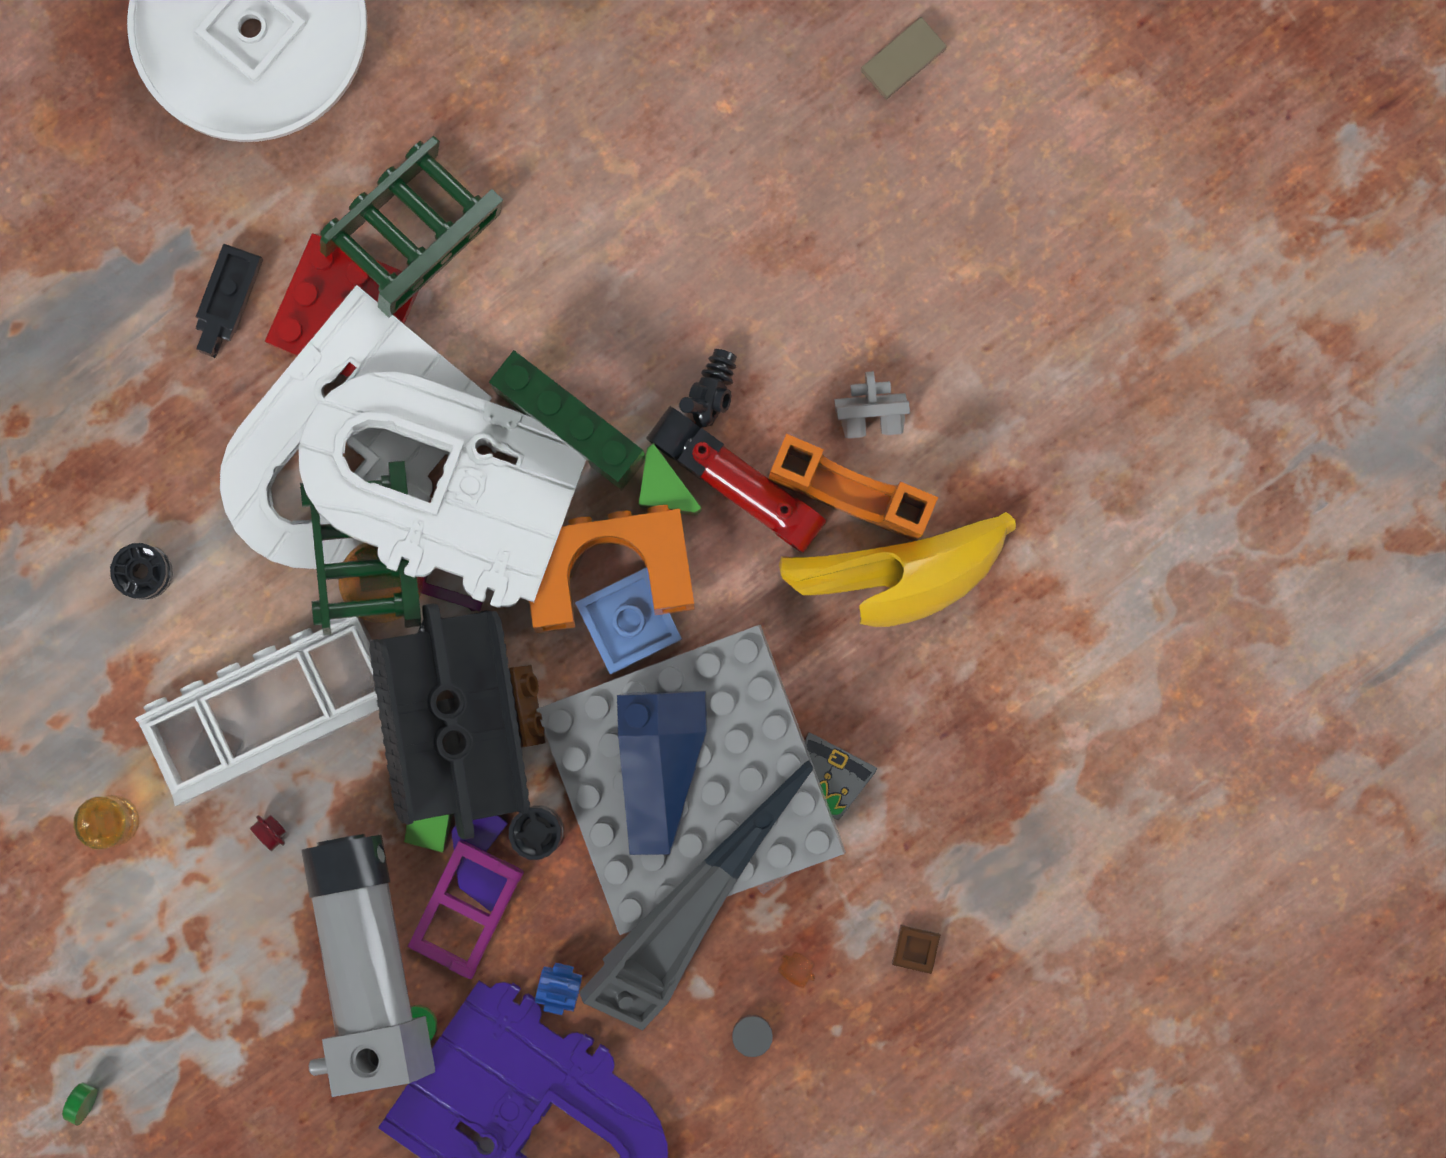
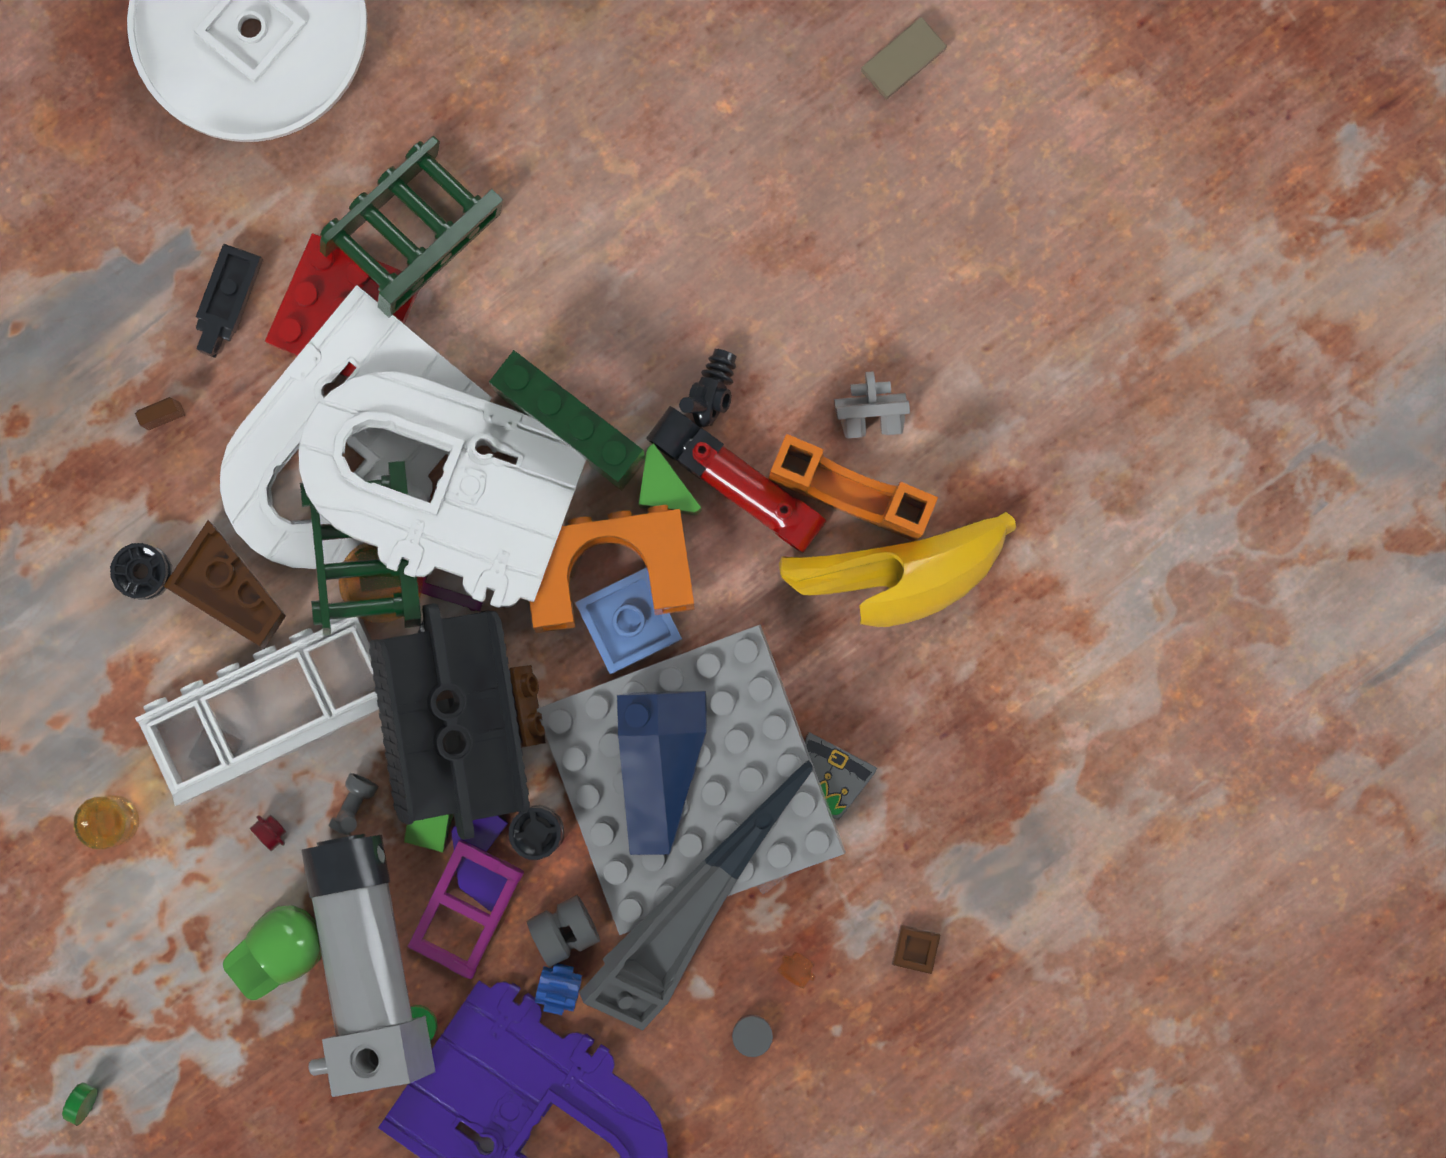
(159, 413): none -> reddish brown tile
(225, 588): none -> reddish brown wing
(275, 951): none -> bright green piece
(359, 789): none -> dark grey piece
(550, 937): none -> dark grey wheel

